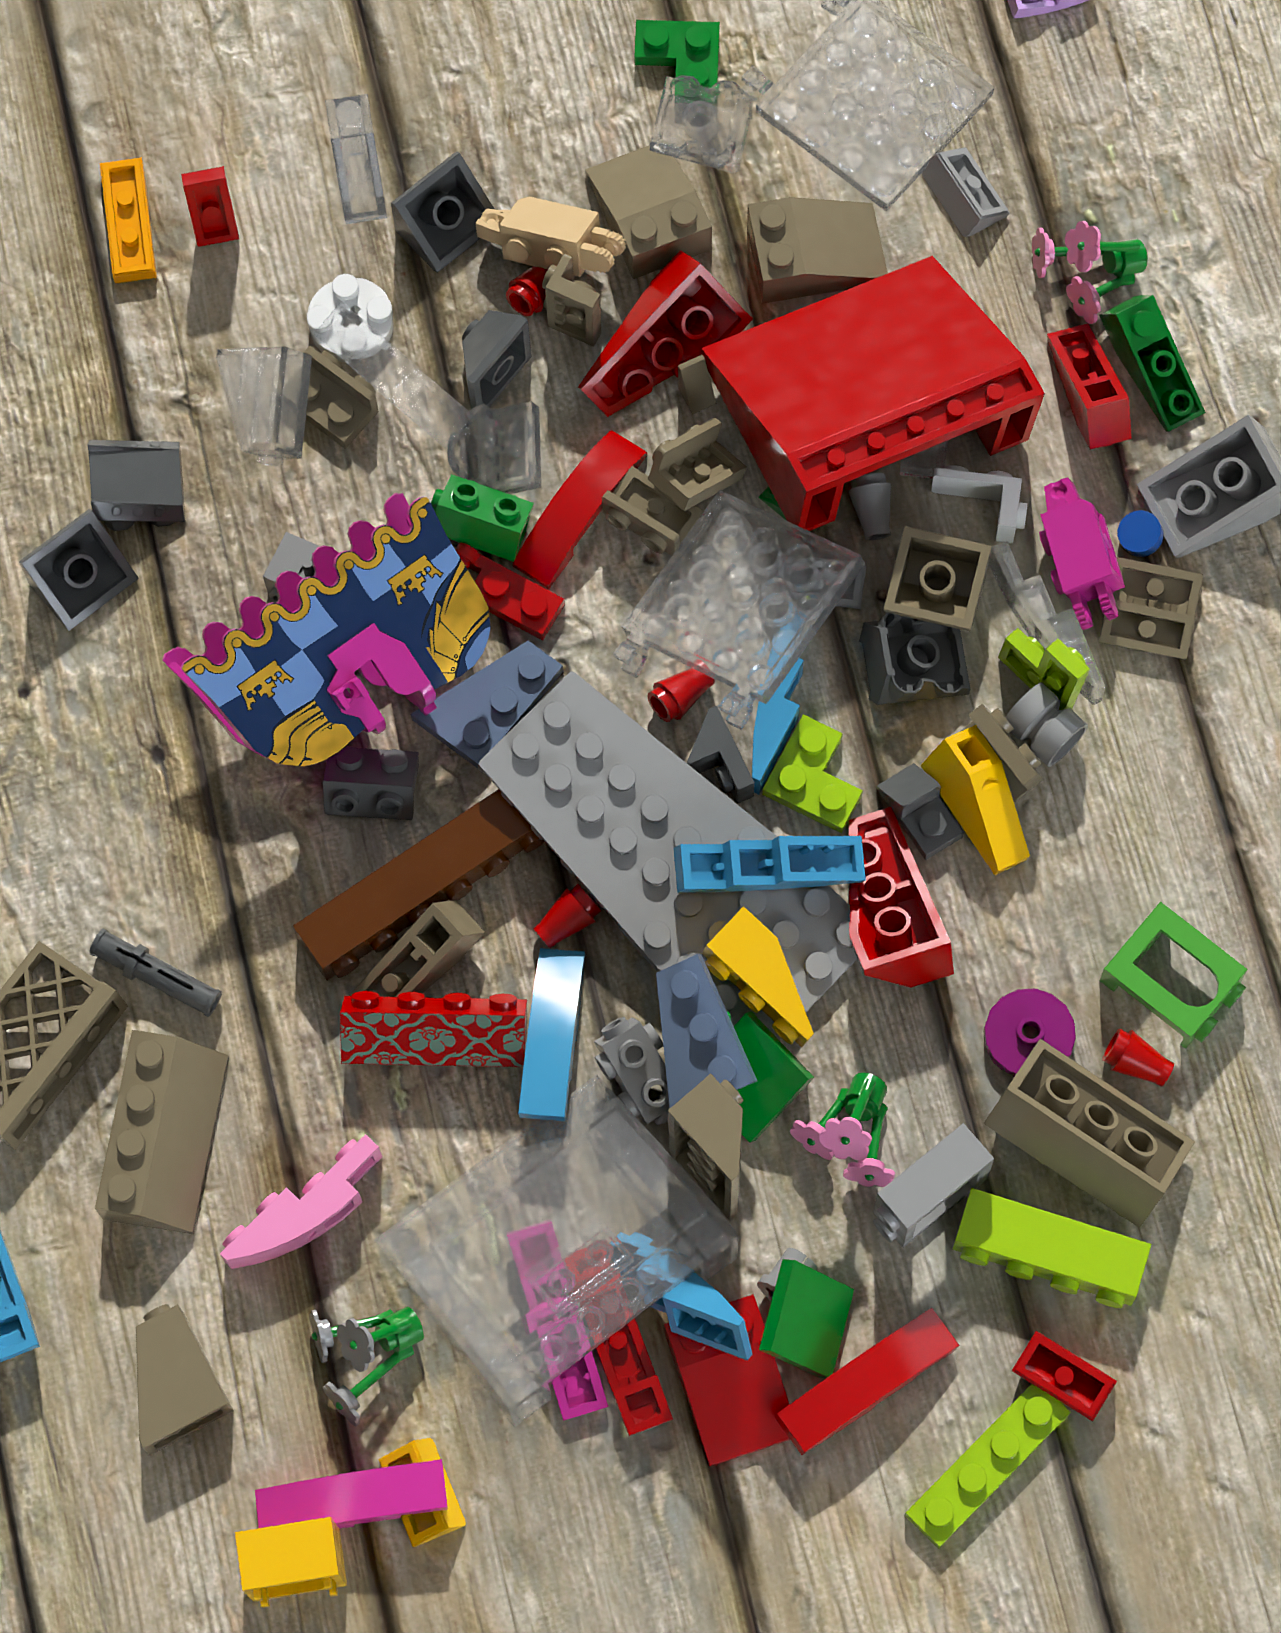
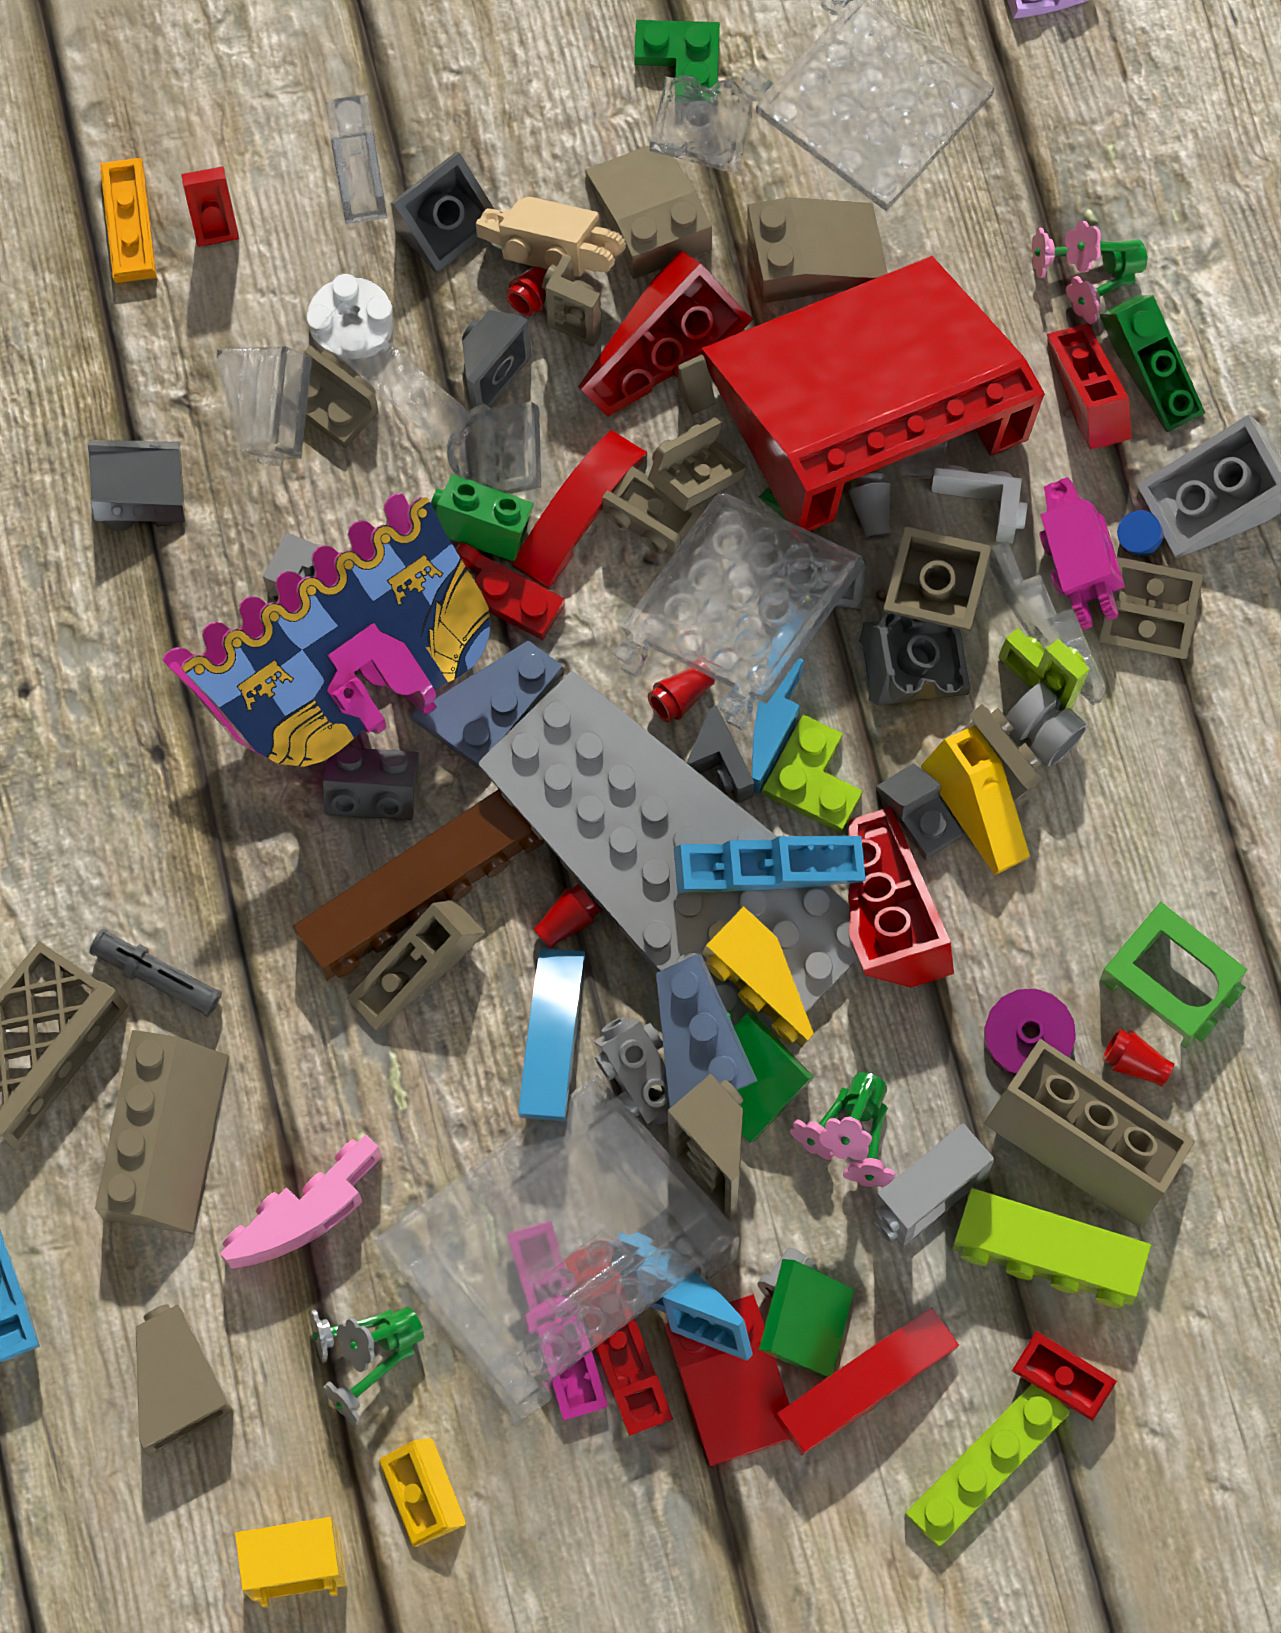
(78, 570): dark grey slope -> none
(356, 1496): dark pink slope -> none
(433, 1030): red brick -> none
(964, 191): light grey slope -> none

